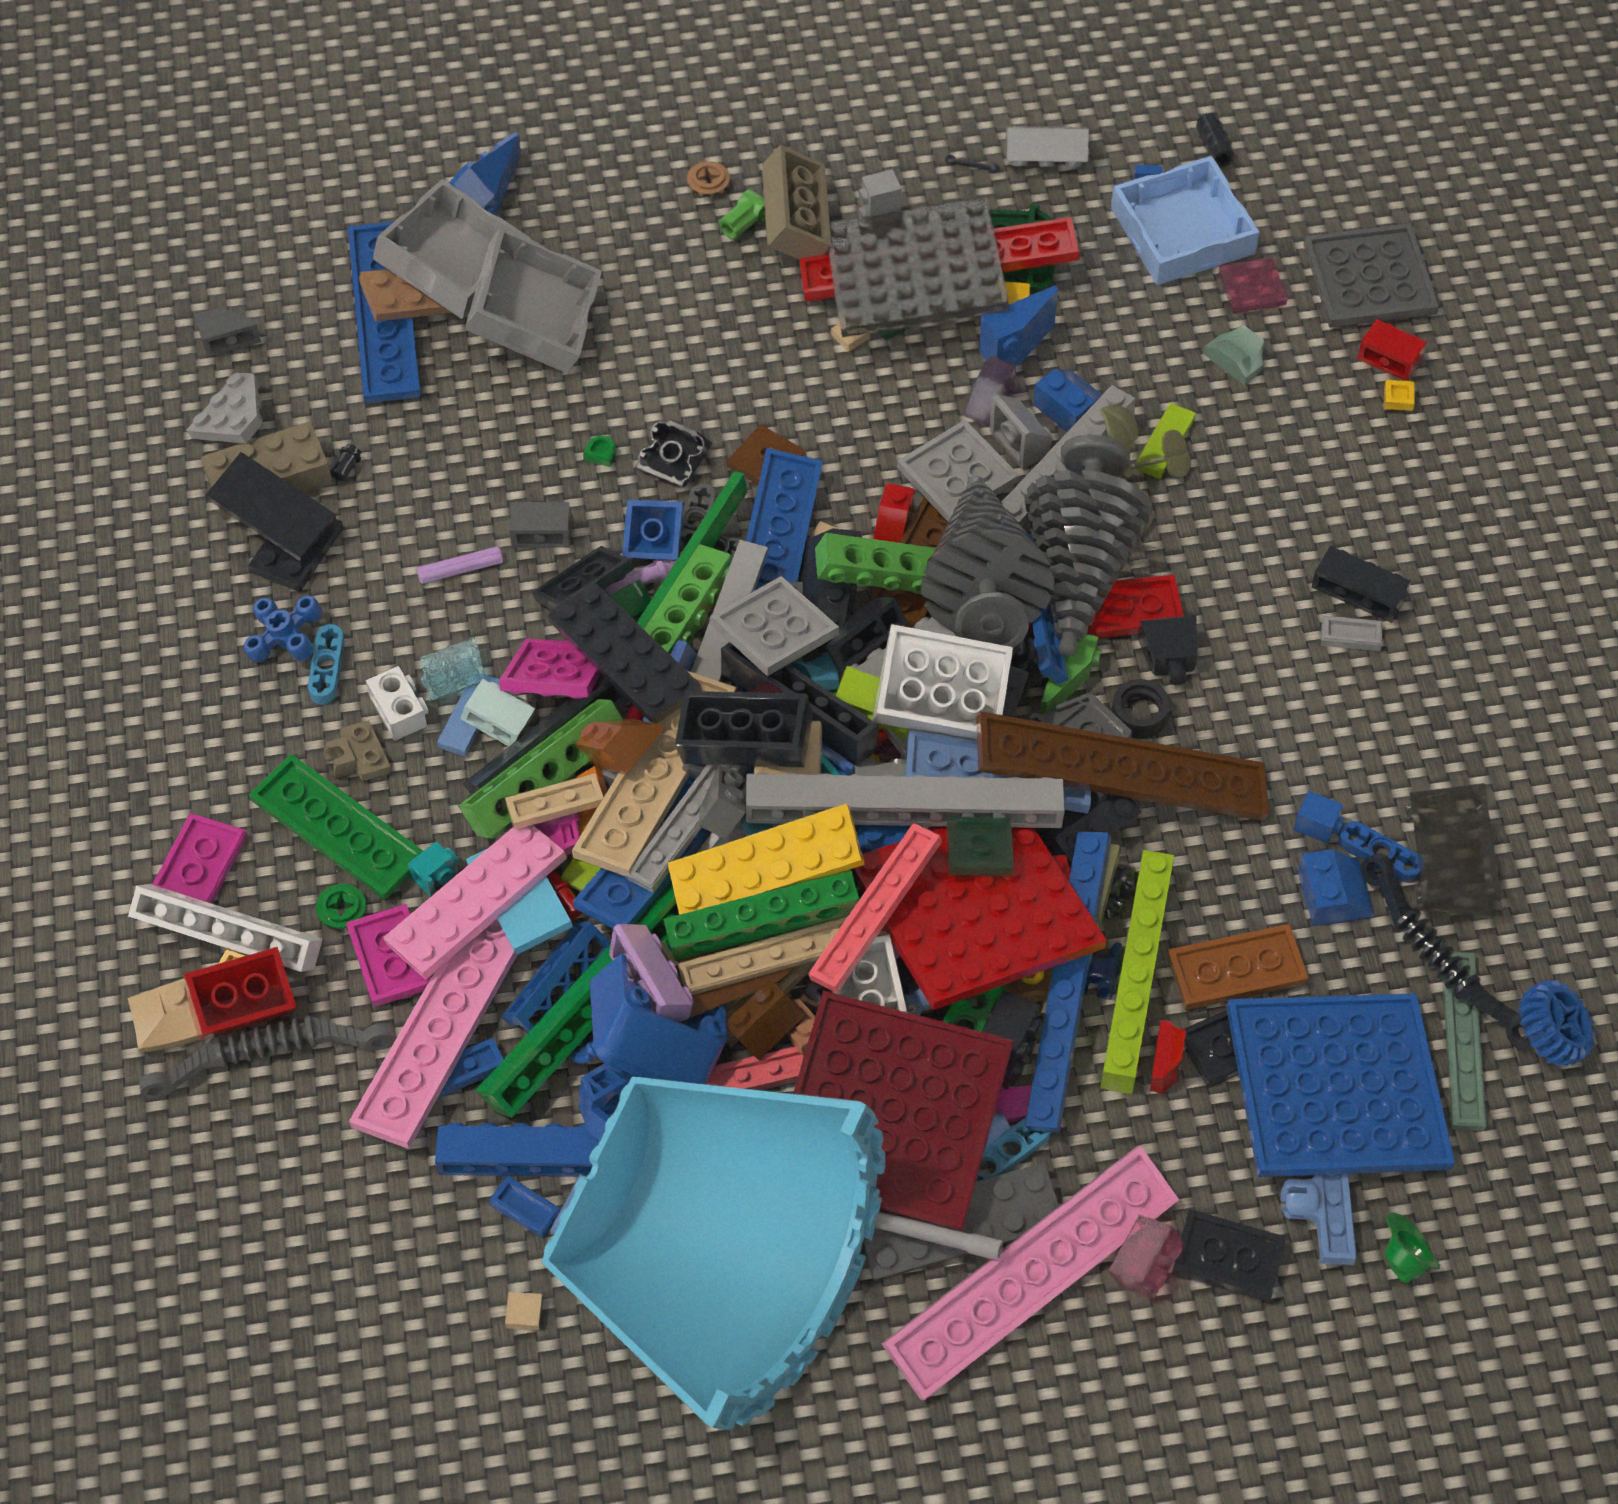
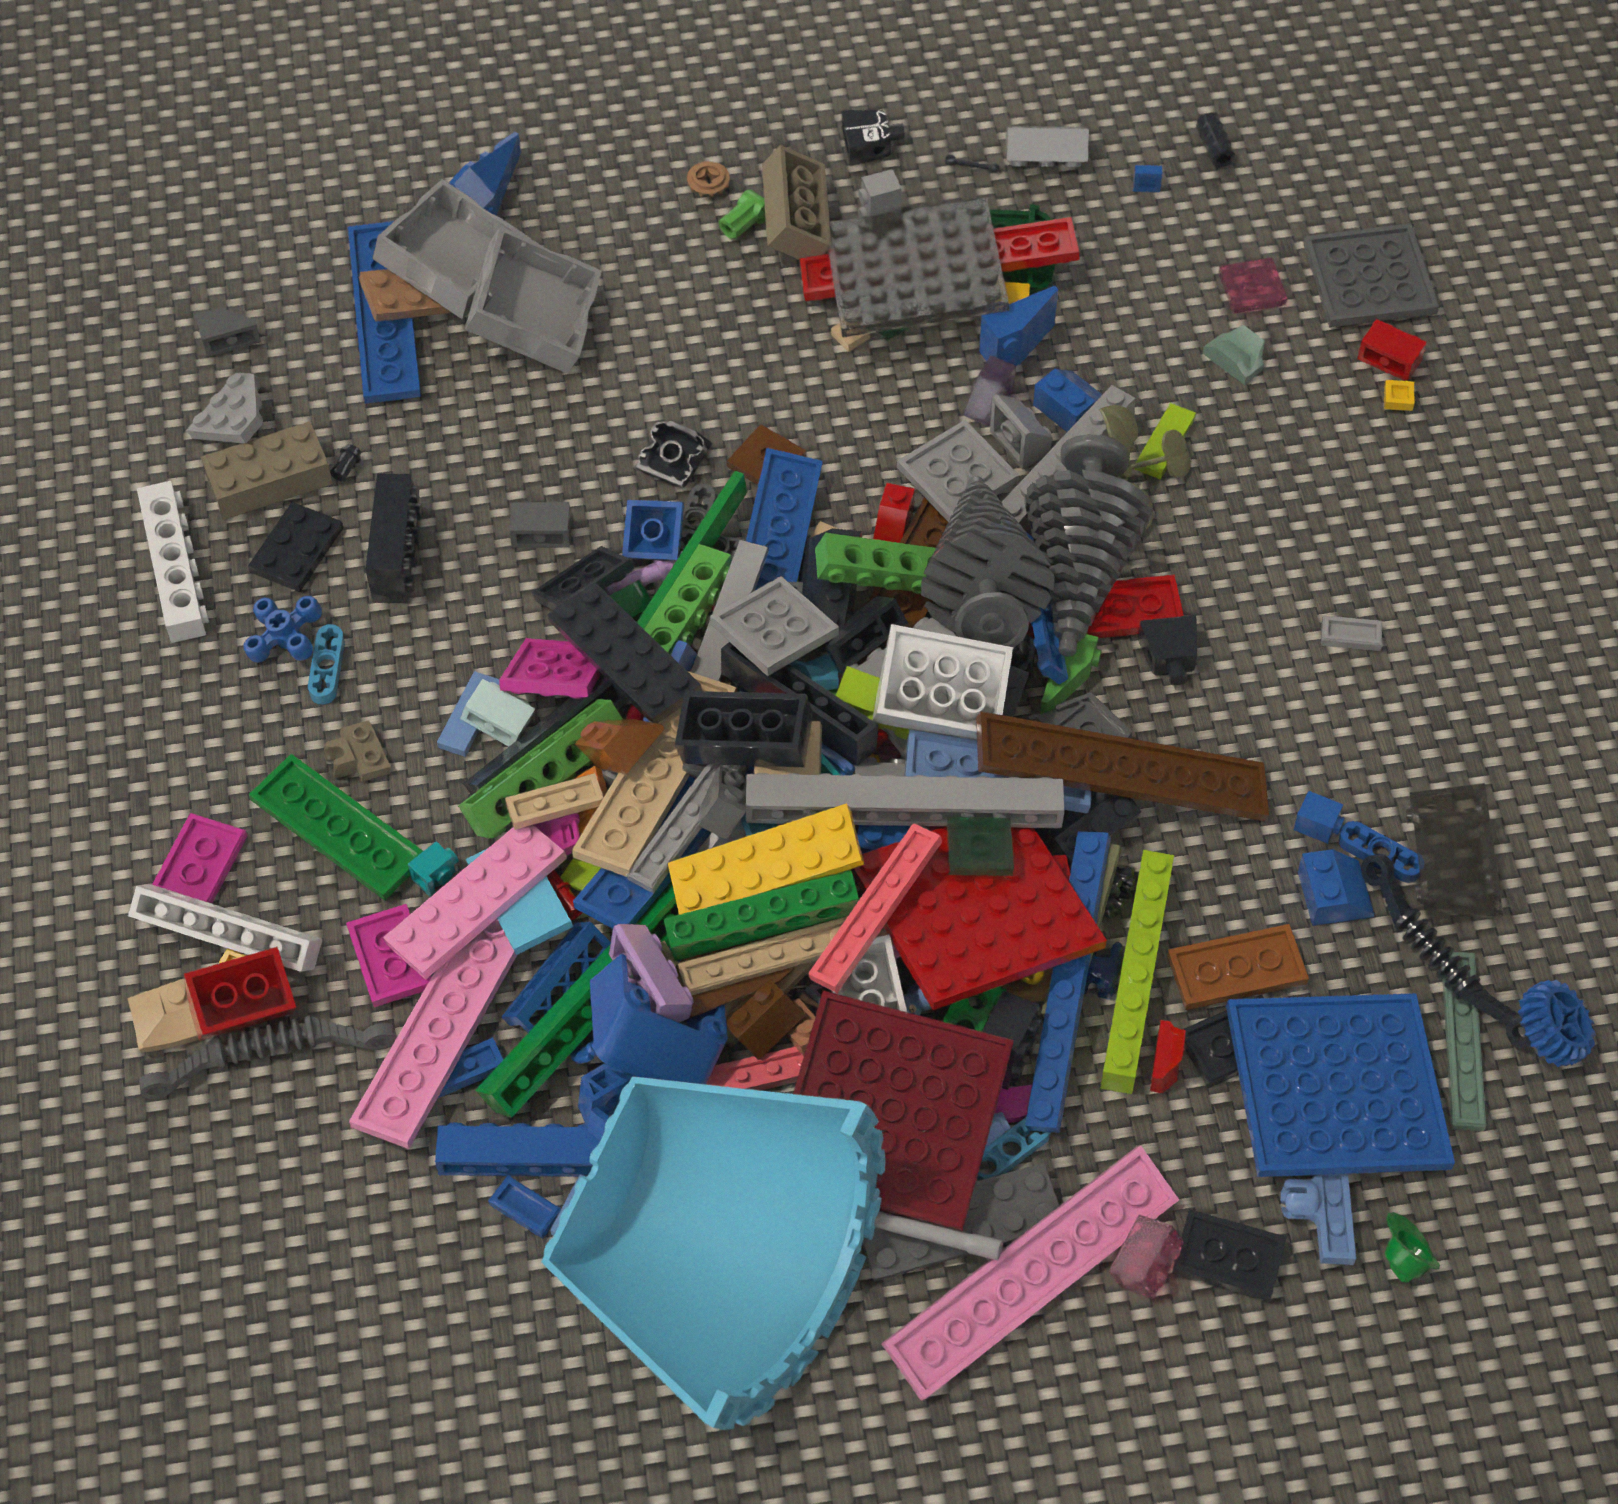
(171, 561): none -> white brick
(270, 506): black tile -> none
(330, 900): green gear -> none
(393, 538): none -> black brick
(393, 704): white brick -> none
(452, 669): clear light blue hinge -> none
(459, 564): lavender axle -> none
(523, 1311): tan tile -> none
(600, 450): green tile -> none
(868, 135): none -> black torso
(1142, 689): black tyre -> none
(1184, 220): light blue tile -> none
(1361, 584): black brick -> none

